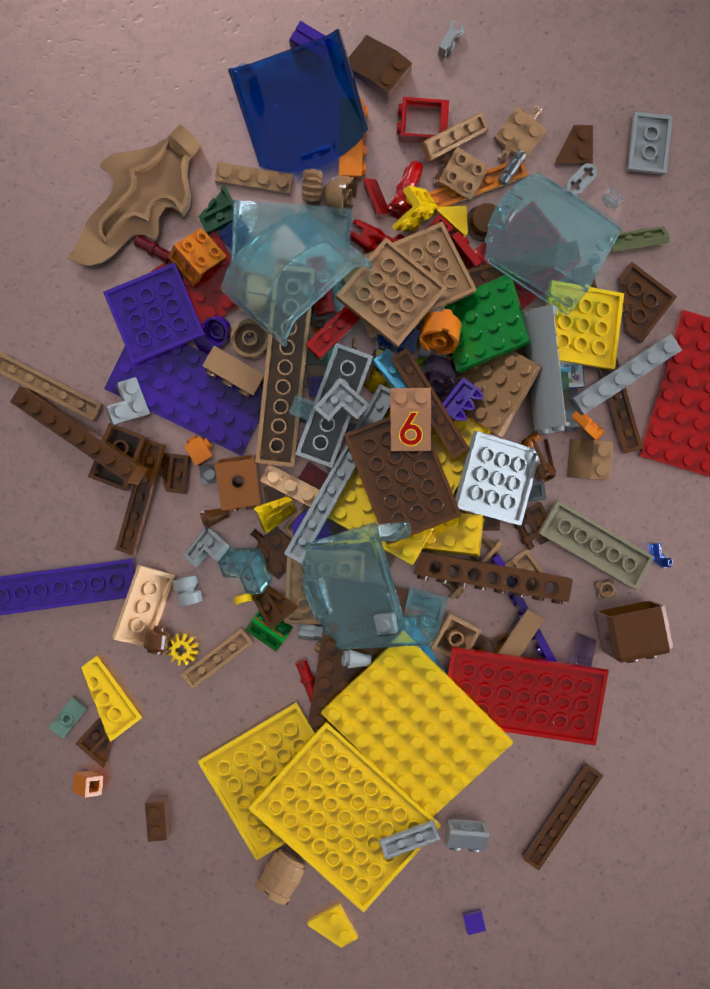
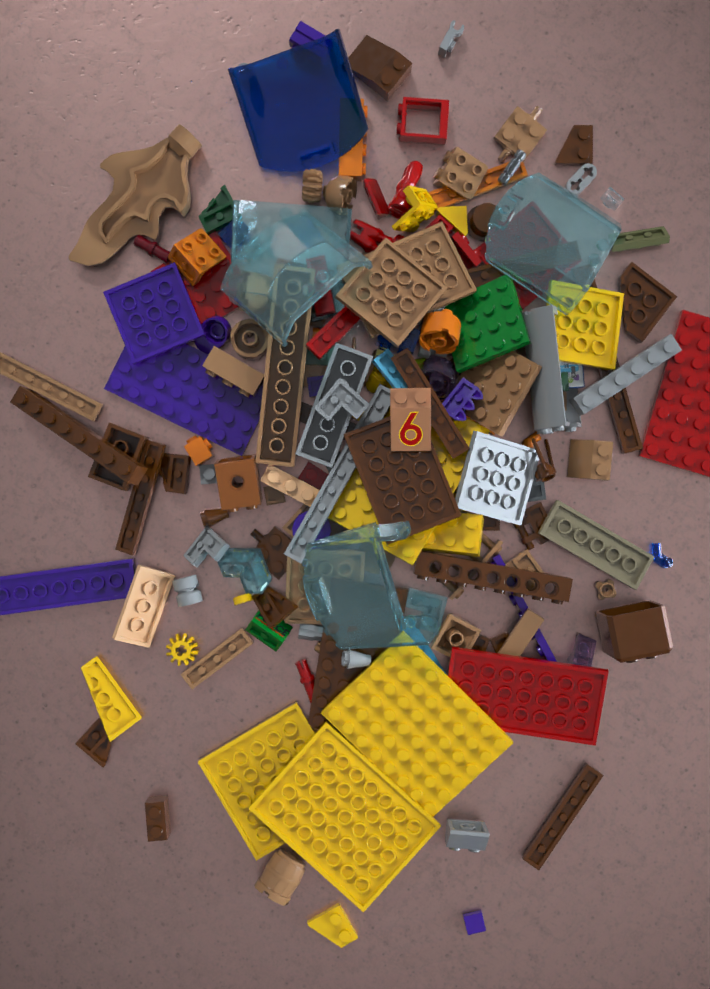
(68, 717): sand green plate -> none
(87, 783): orange brick -> none
(132, 404): light grey plate -> none
(157, 640): reddish brown head -> none
(254, 178): medium nougat plate -> none
(274, 513): yellow wing -> none
(301, 407): clear light blue plate -> none
(386, 623): light grey plate -> none
(409, 839): light grey tile -> none
(454, 136): medium nougat tile -> none
(588, 425): orange hinge -> none
(649, 143): light grey plate -> none

